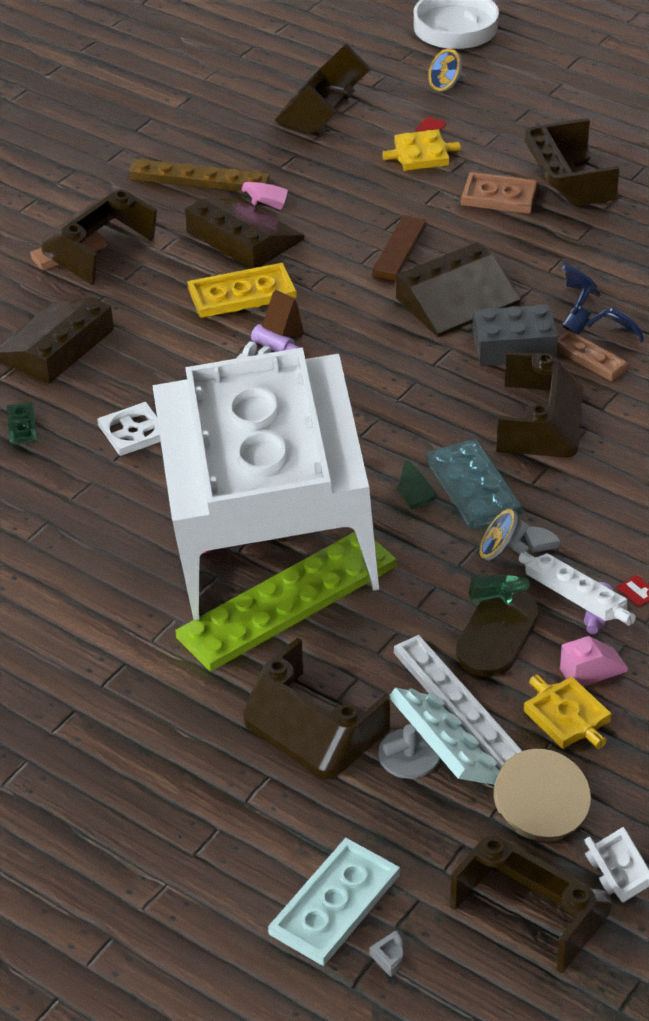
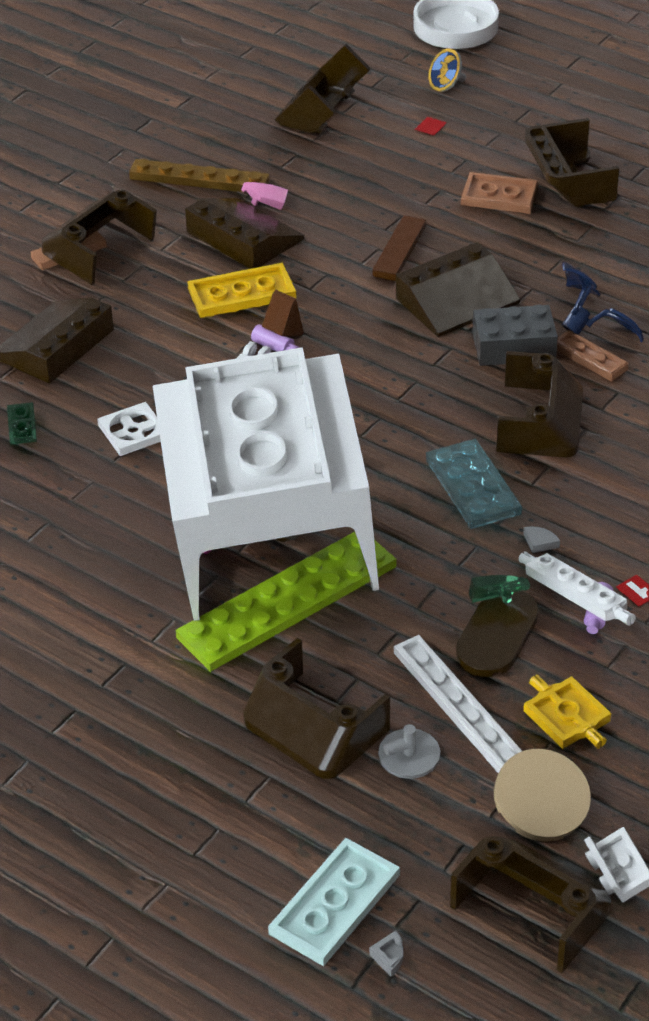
(414, 486): clear green slope -> none
(421, 150): yellow plate -> none
(446, 736): light aqua plate -> none
(503, 532): shield -> none
(590, 661): bright pink slope -> none

